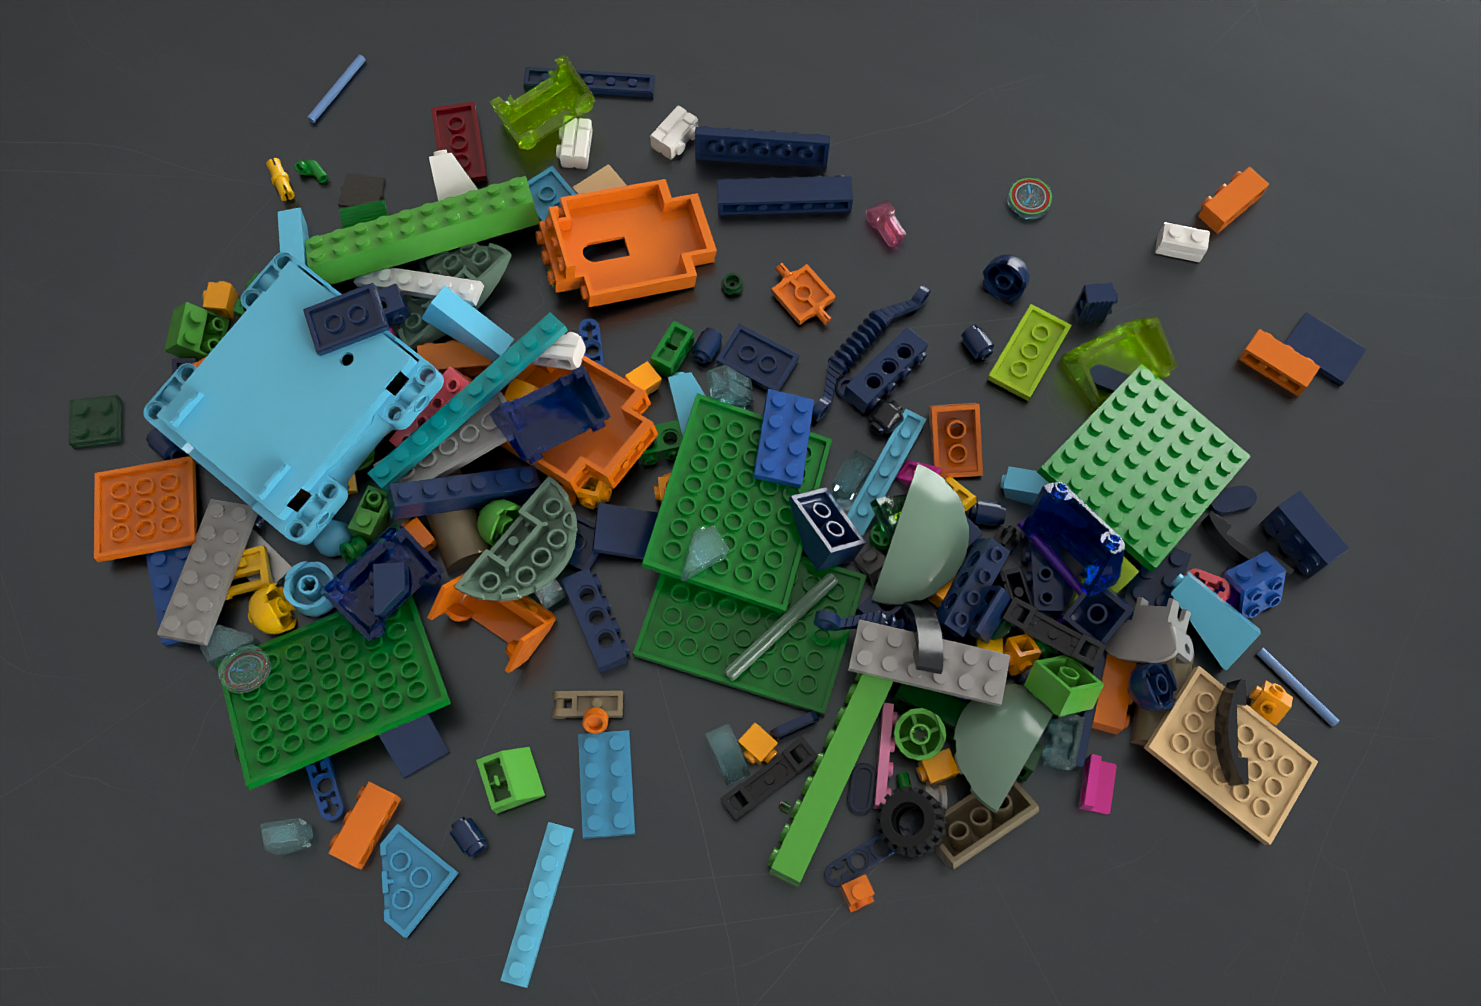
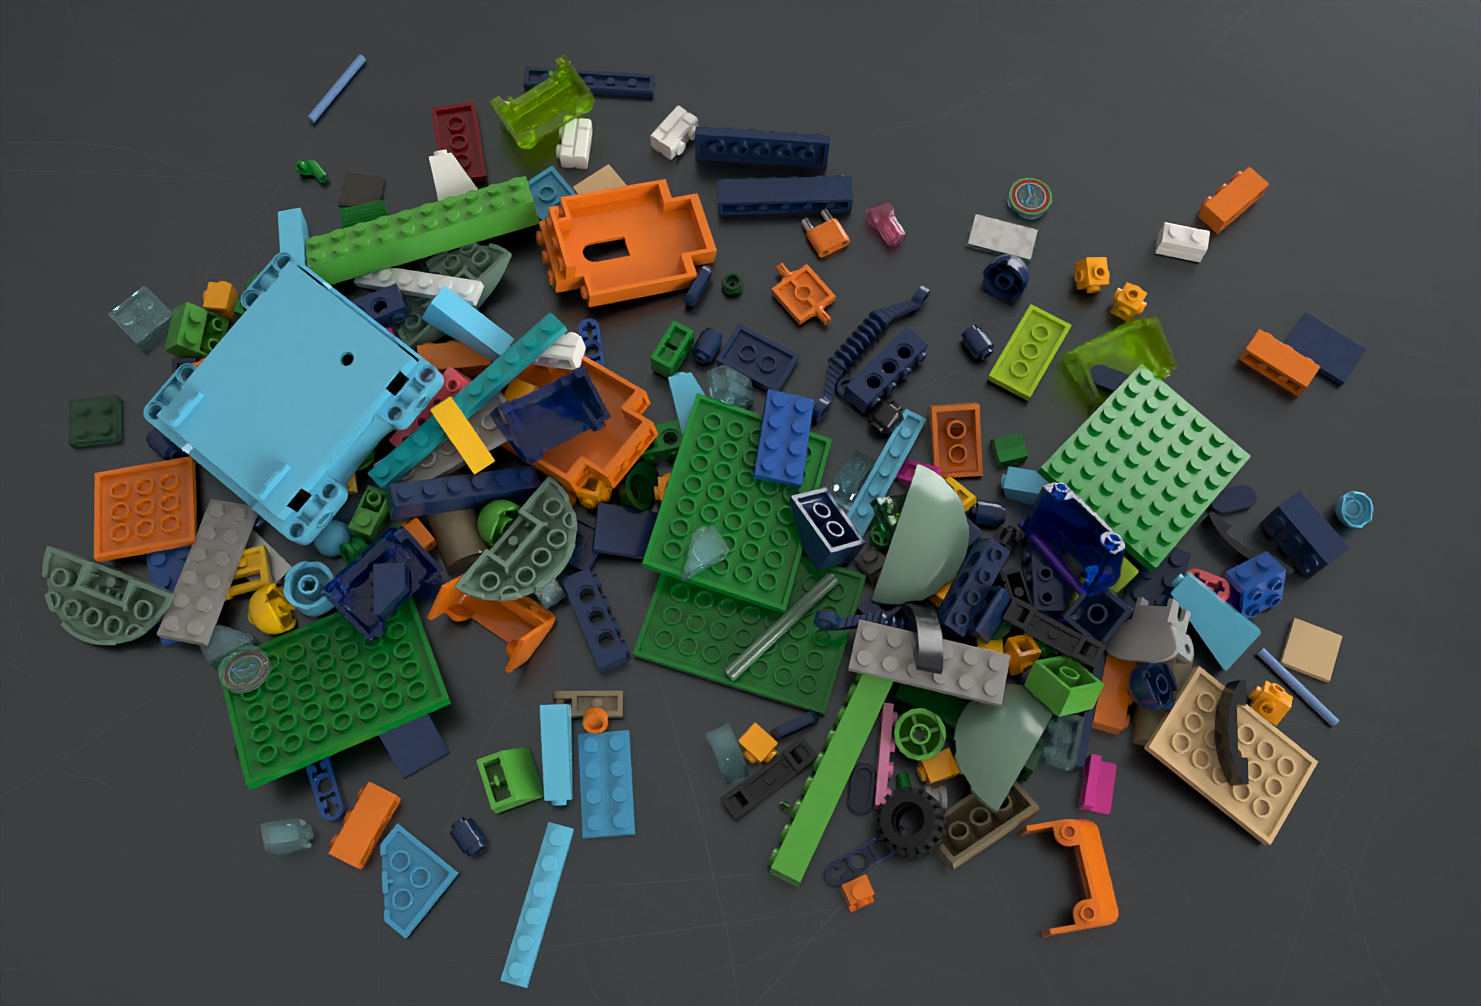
(100, 600): none -> sand green brick
(141, 316): none -> clear light blue plate
(280, 179): yellow pin -> none
(346, 319): dark blue tile -> none
(462, 435): none -> yellow slope
(557, 753): none -> medium azure slope
(638, 487): none -> dark green piece
(645, 378): light orange brick -> none
(698, 285): none -> dark blue tile
(826, 236): none -> orange piece
(1002, 237): none -> flat silver piece
(1009, 450): none -> green piece
(1091, 274): none -> light orange brick
(1095, 302): dark blue brick -> none
(1100, 903): none -> orange windscreen
(1128, 302): none -> light orange brick
(1310, 650): none -> tan tile
(1354, 509): none -> medium azure hair

